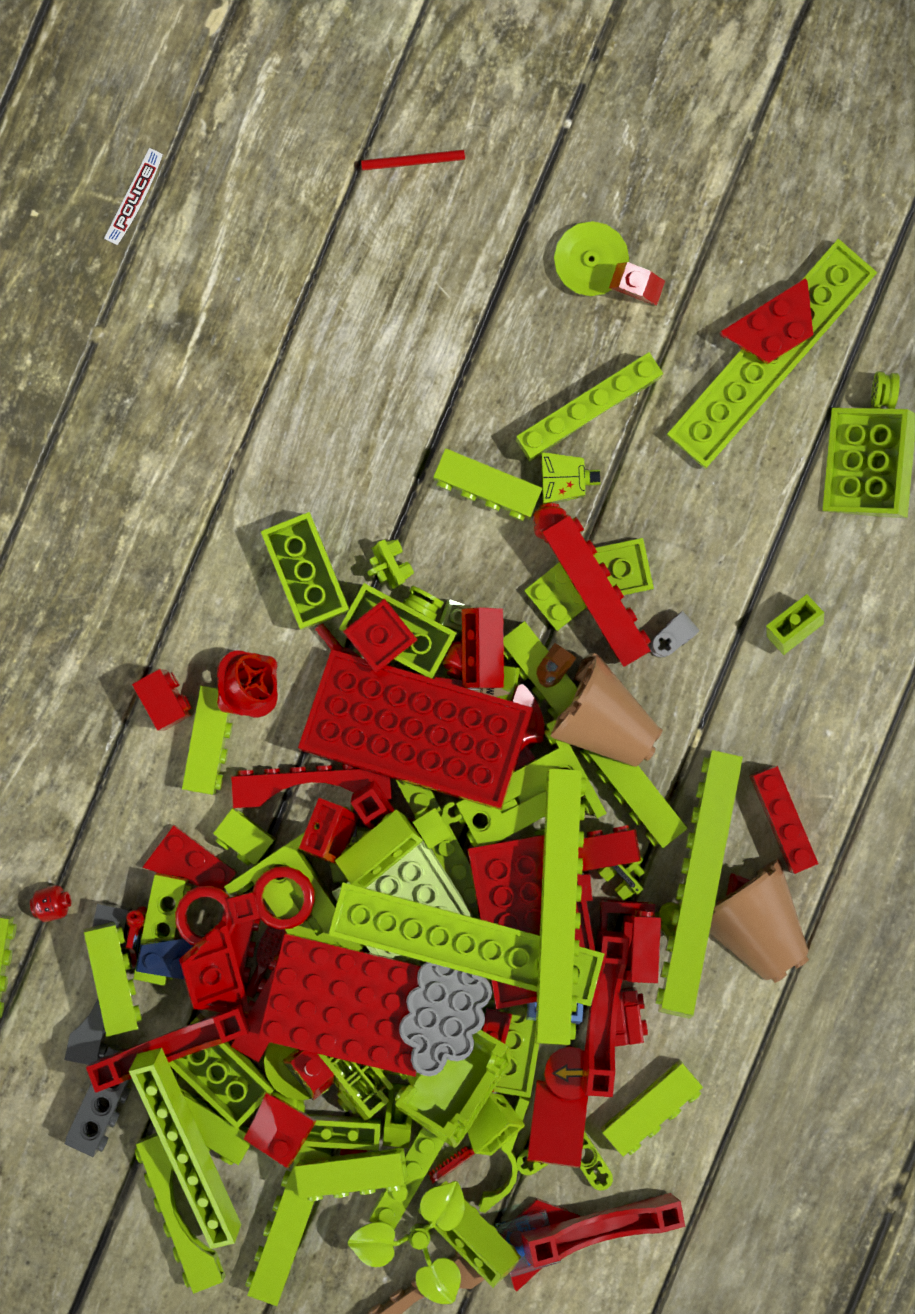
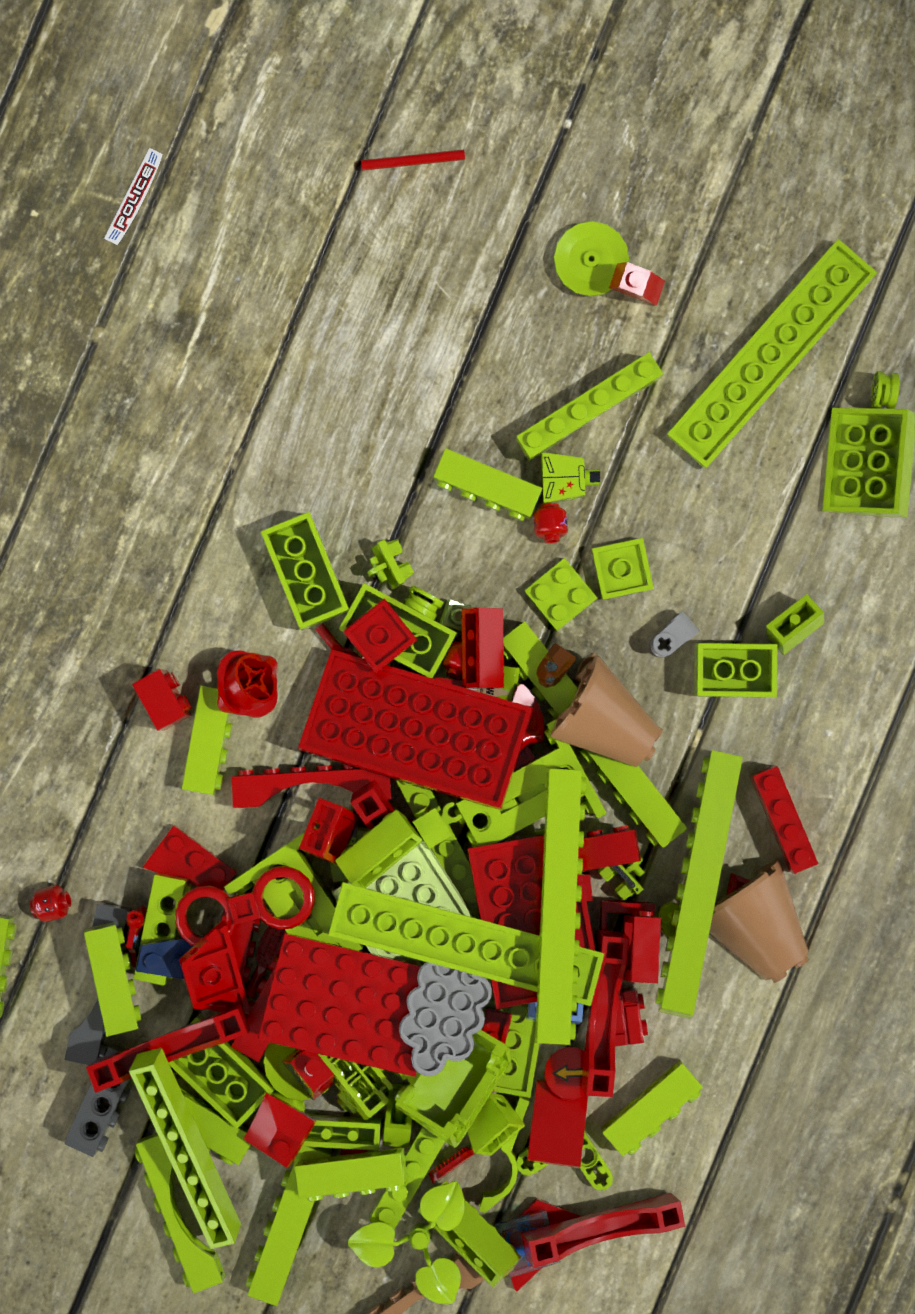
(244, 837): lime brick -> none
(596, 590): red brick -> none
(735, 670): none -> lime brick
(775, 325): red wing -> none

